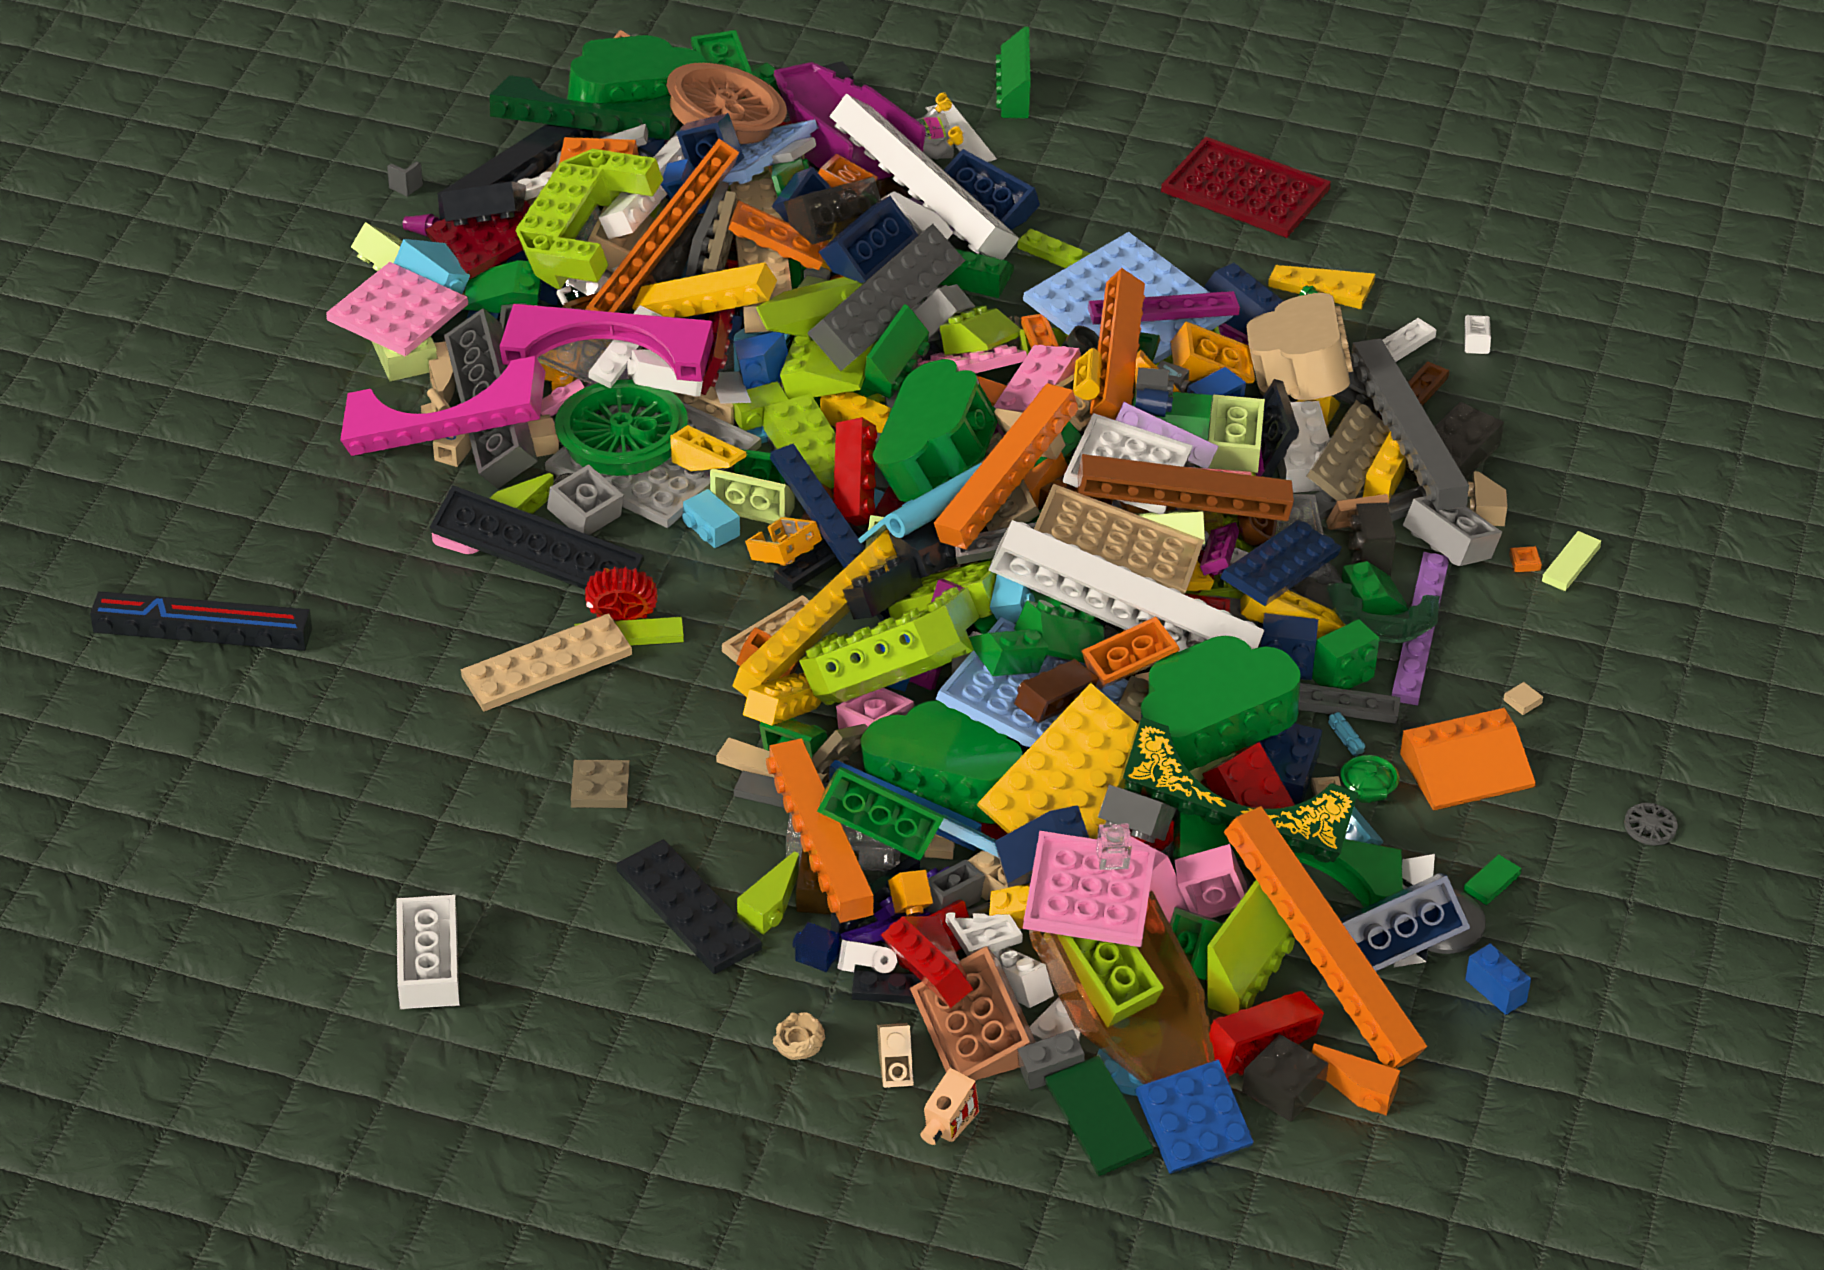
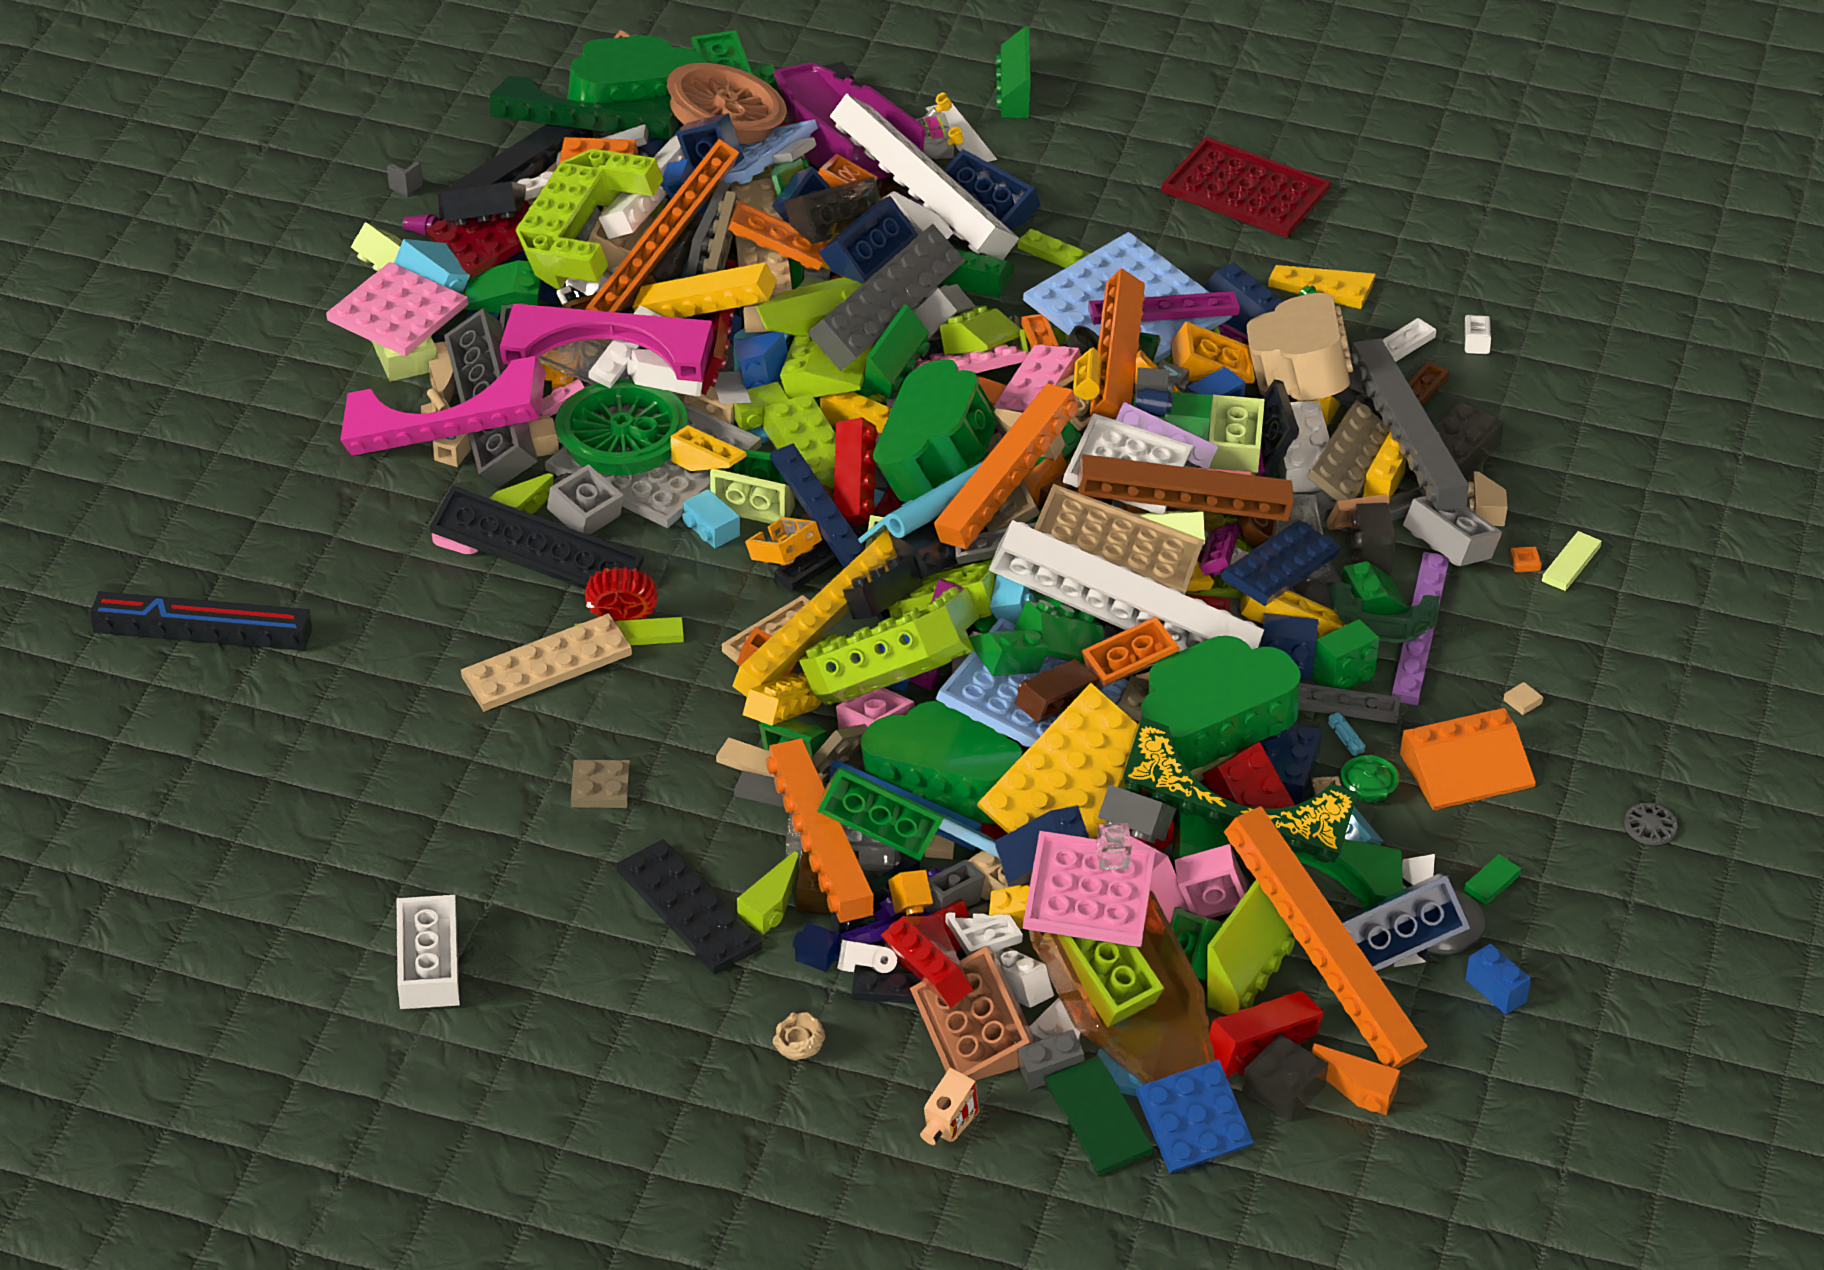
(895, 1054): tan slope -> none

